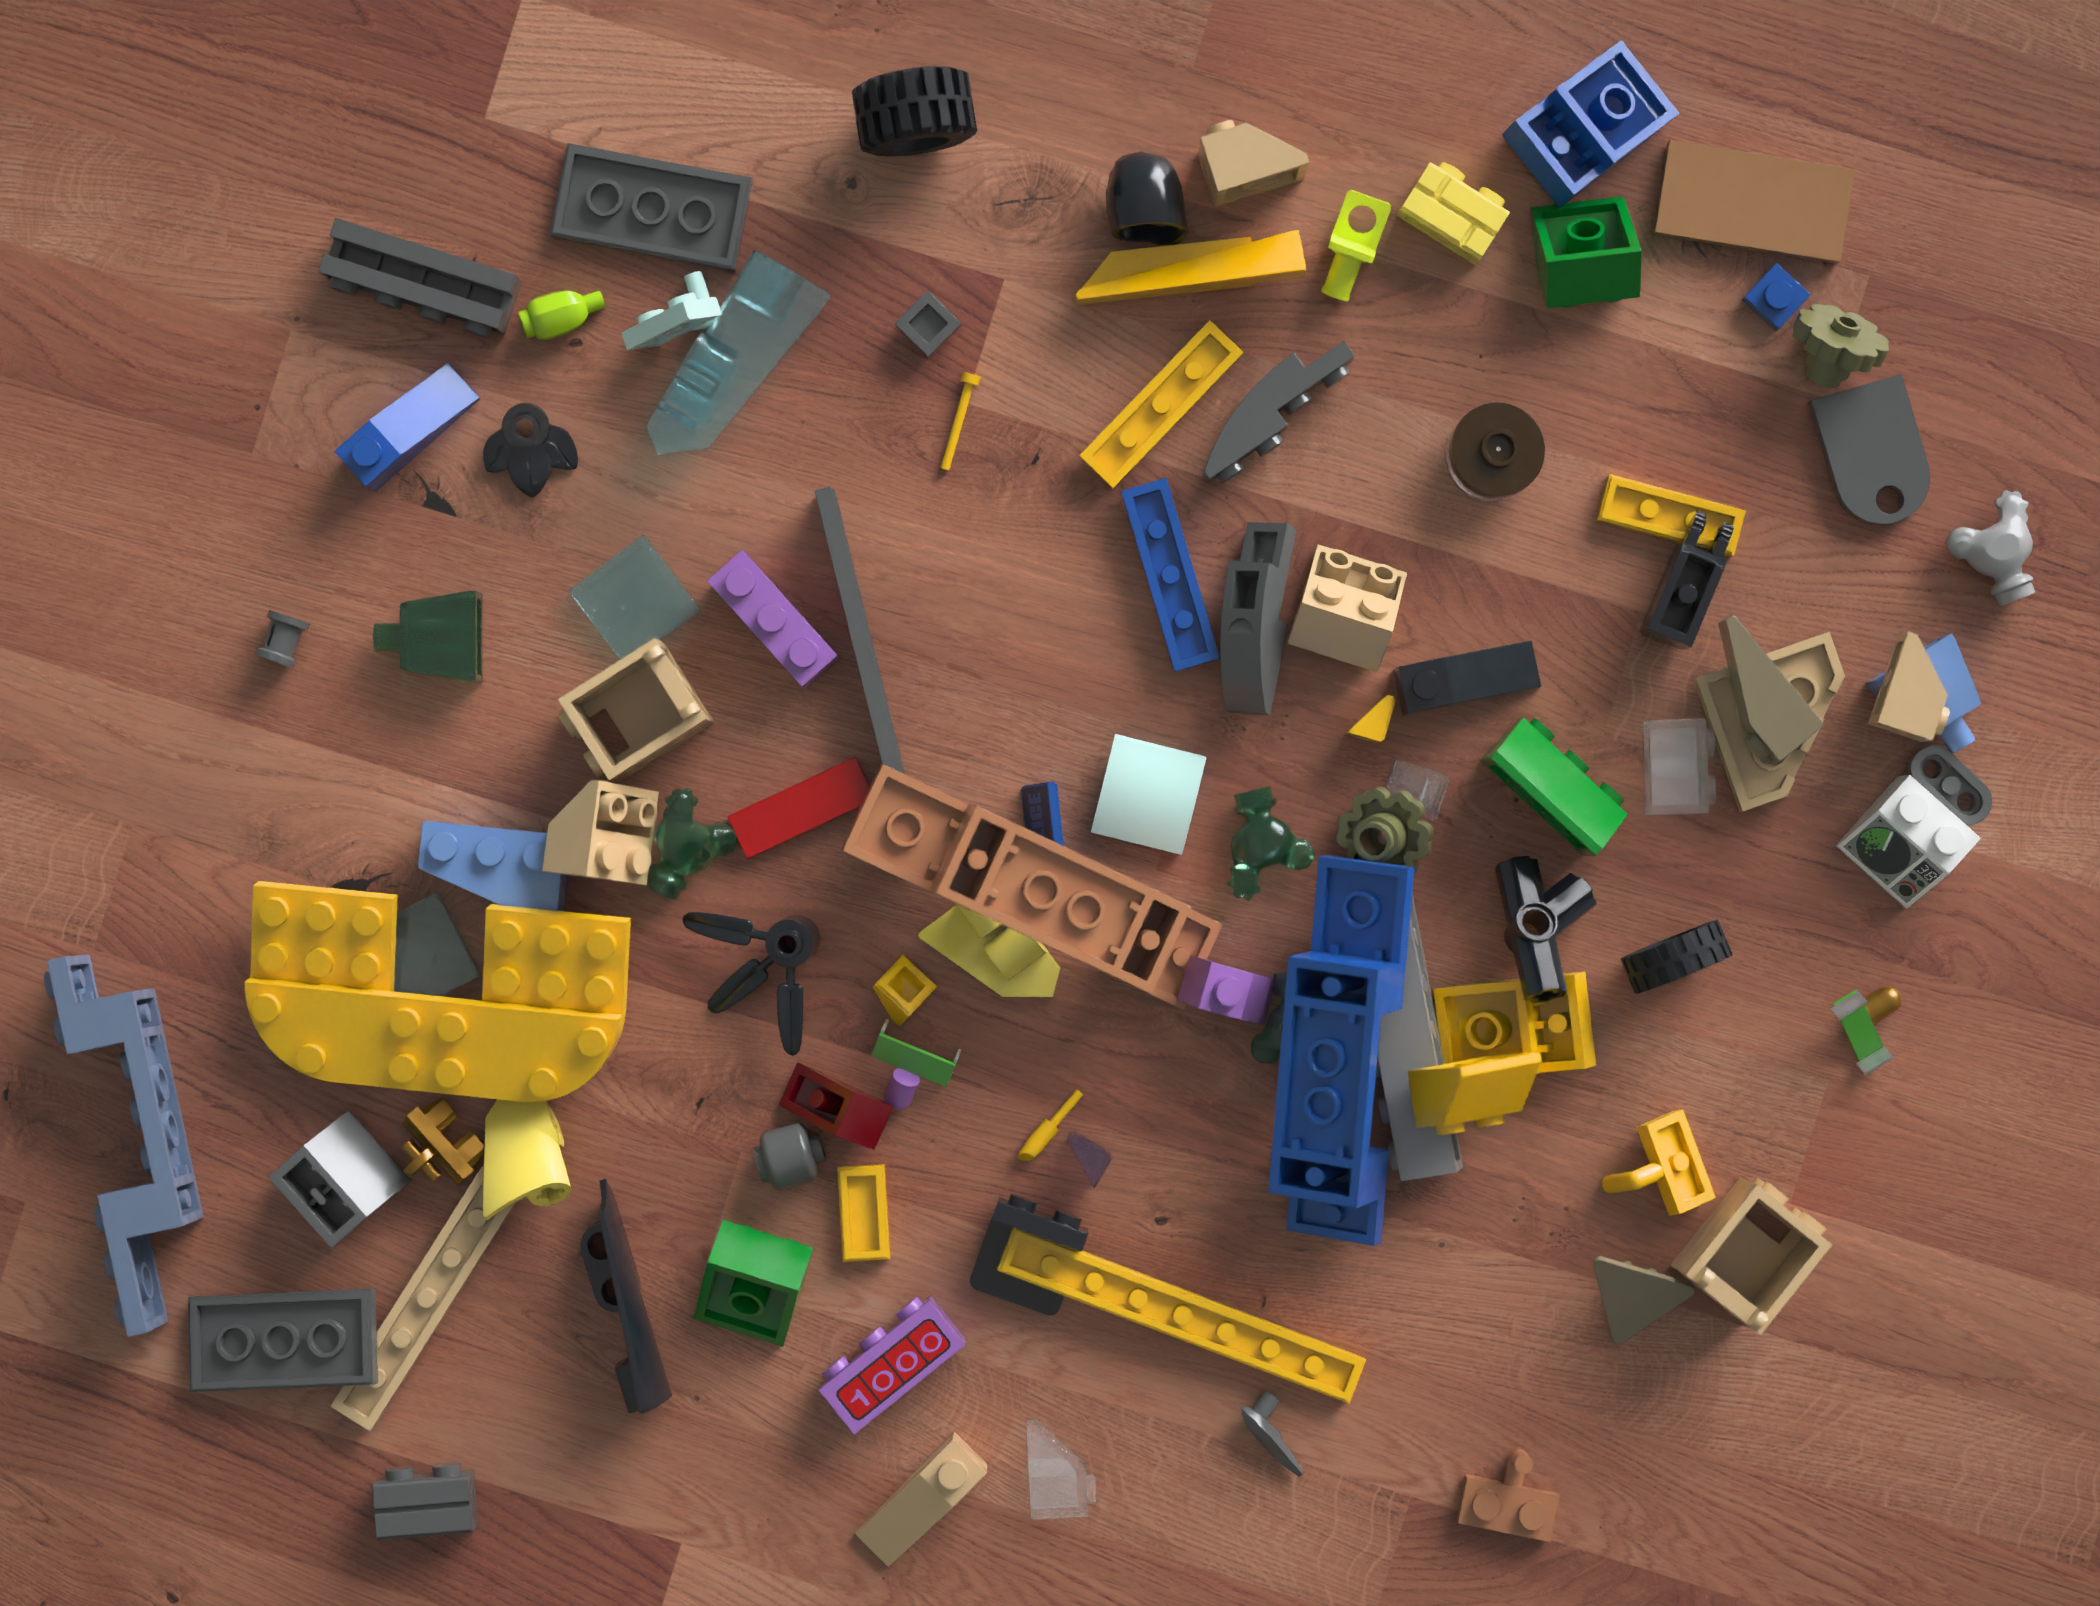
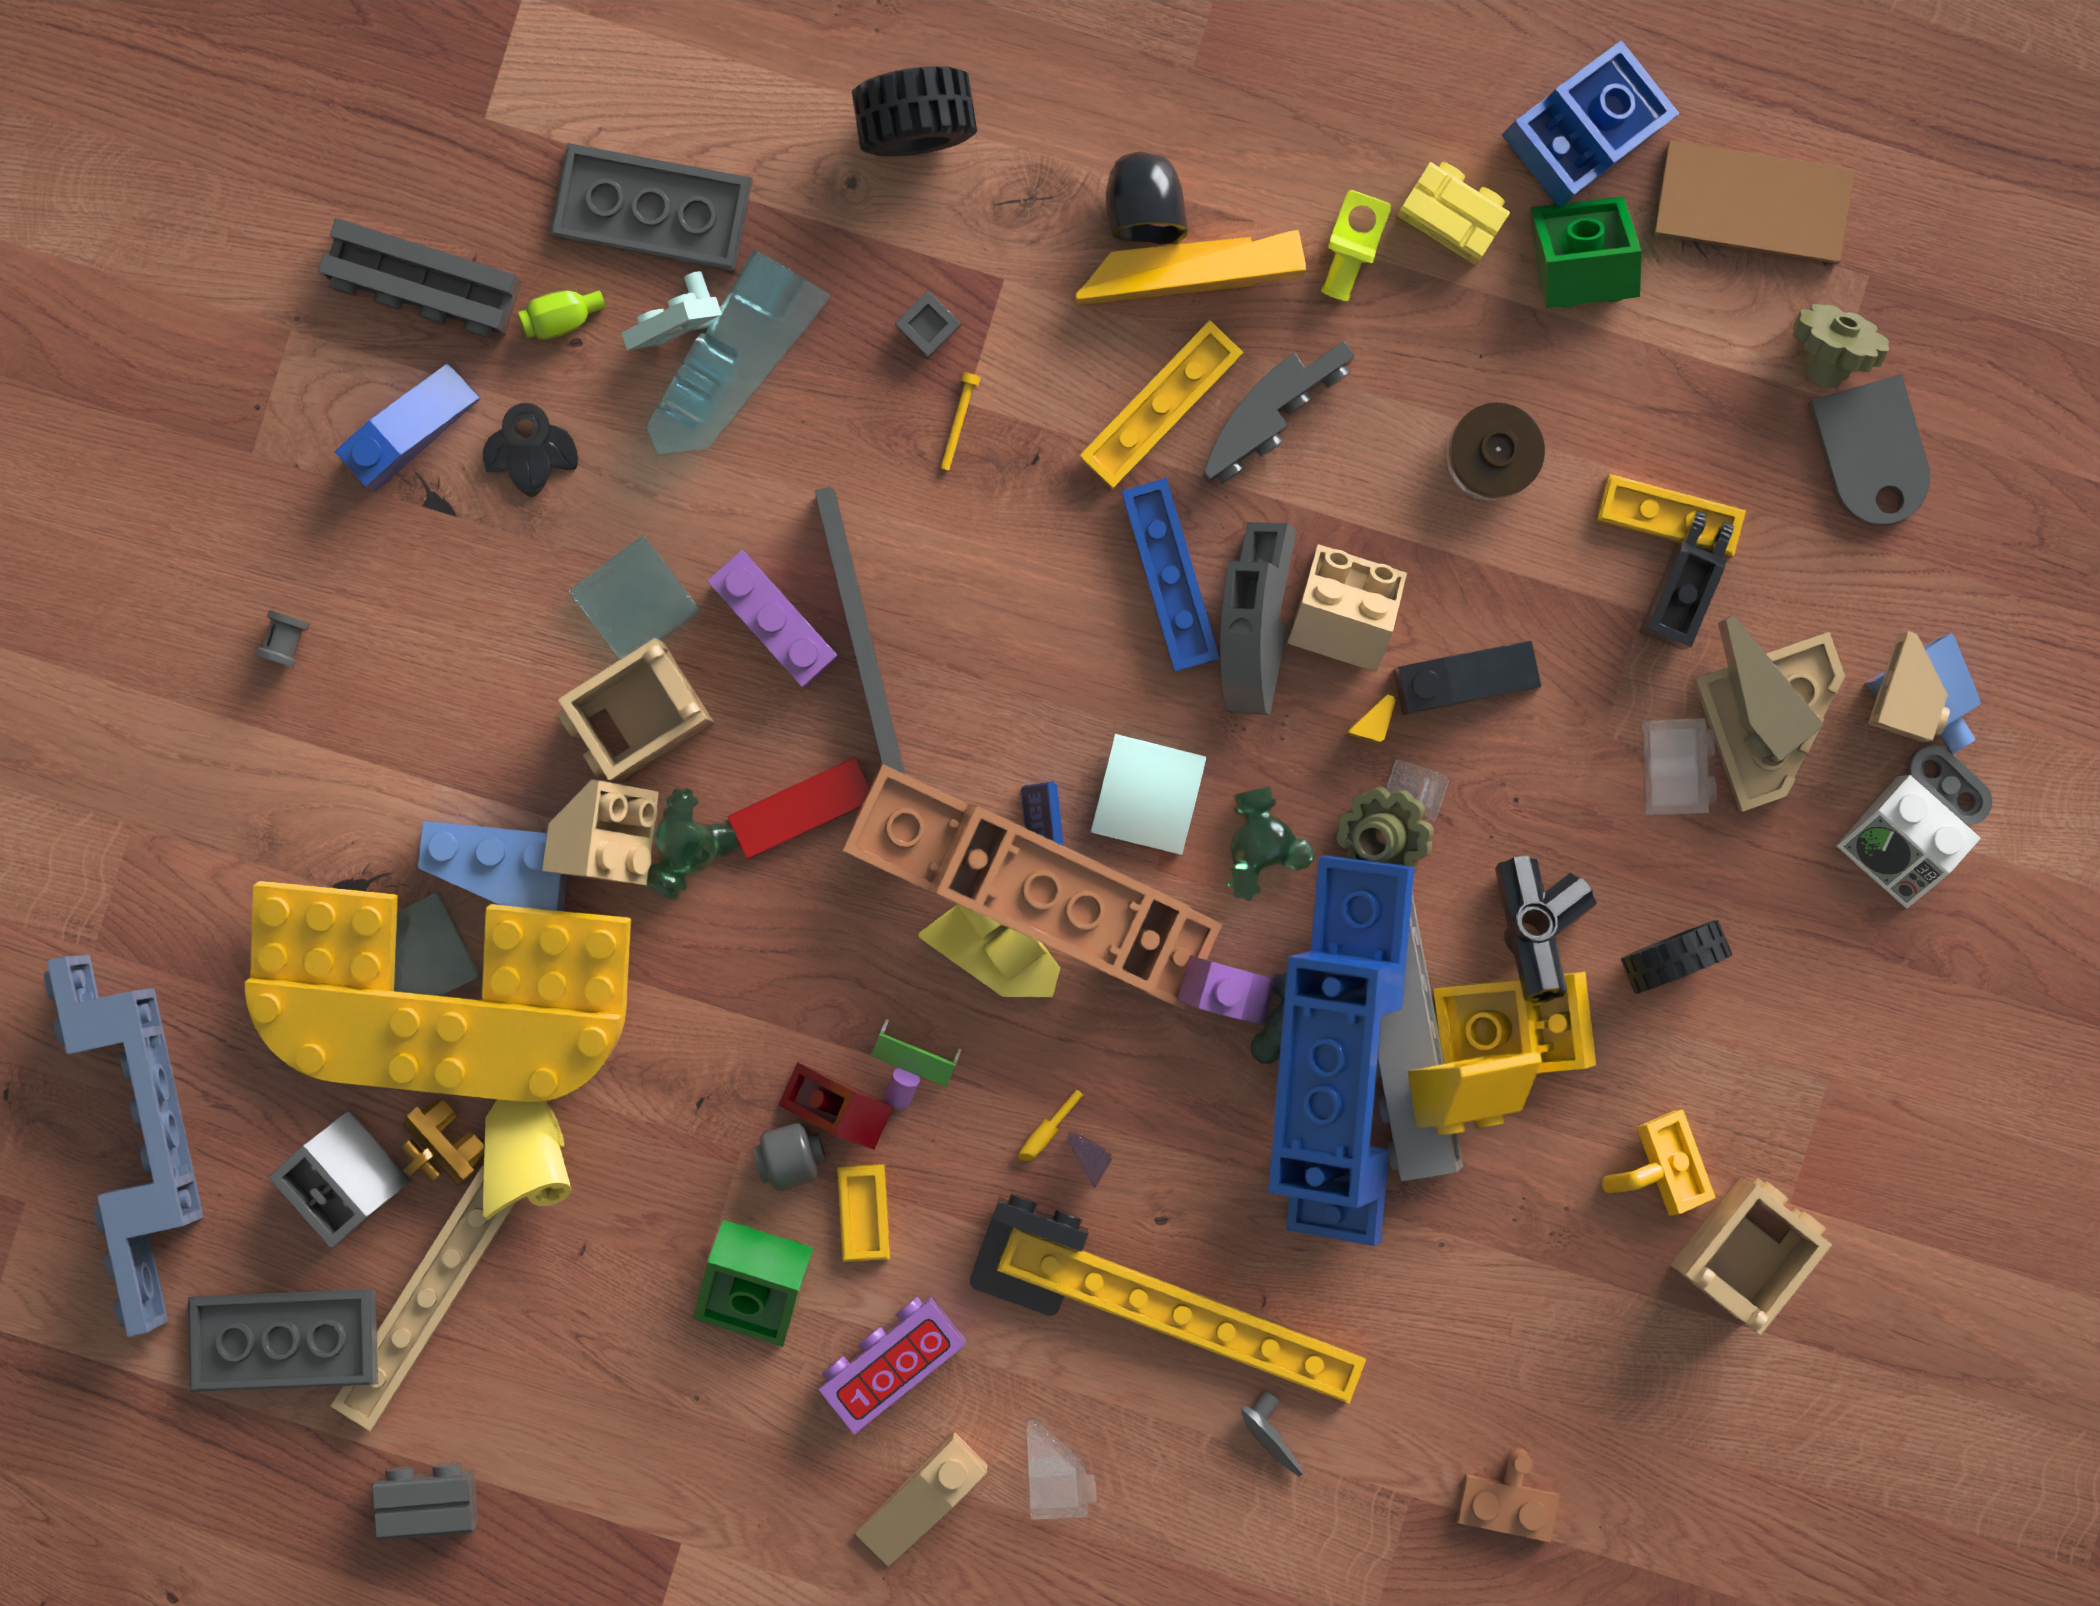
(437, 636): clear green torso -> none
(642, 1373): black panel -> none
(754, 973): black plant -> none
(903, 989): yellow slope -> none
(1246, 162): tan slope -> none
(1556, 786): slope -> none
(1636, 1295): dark tan piece -> none
(1776, 297): blue plate -> none
(1858, 1019): piece -> none
(1999, 549): light grey animal -> none

